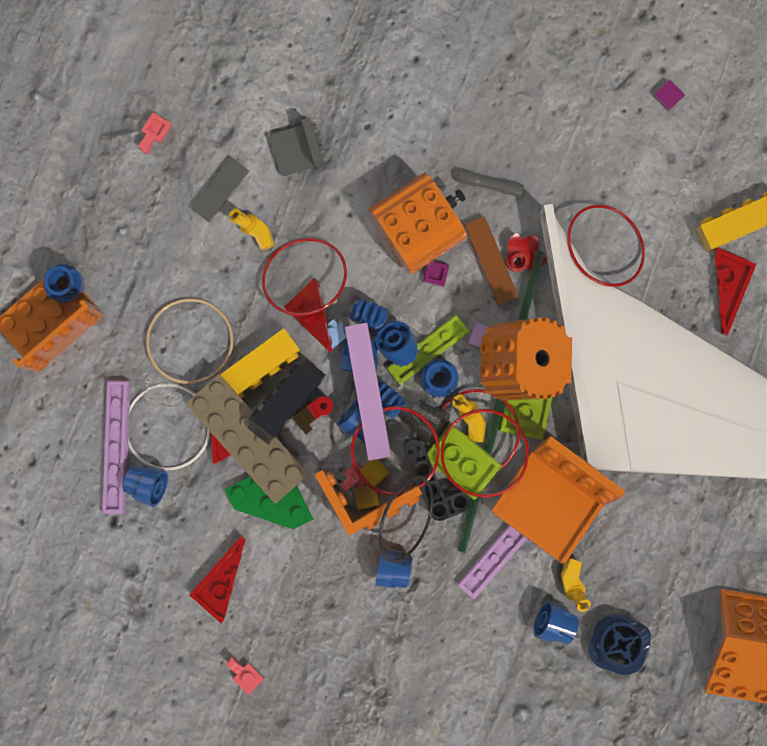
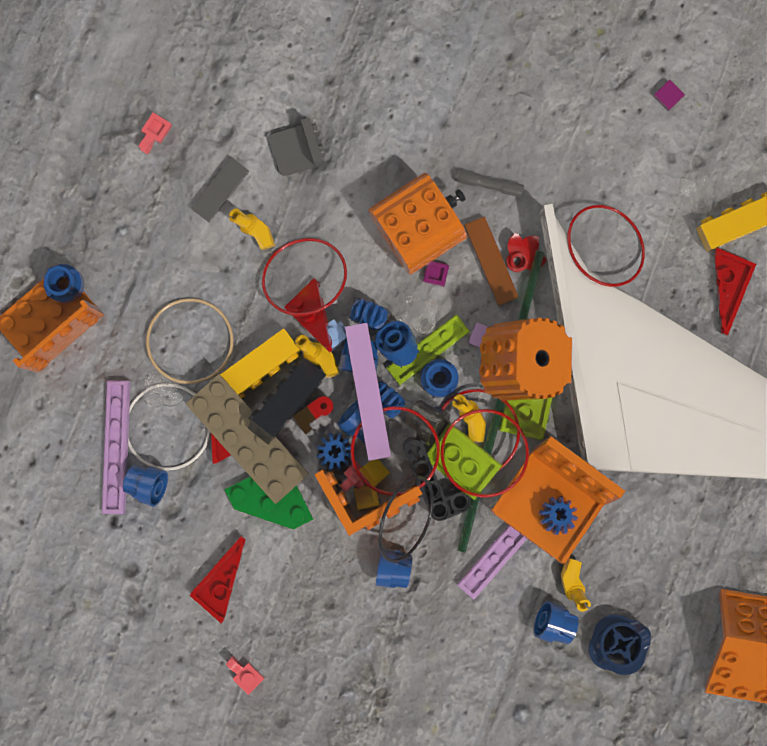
(318, 355): none -> yellow arm
(328, 447): none -> blue gear
(550, 515): none -> blue gear

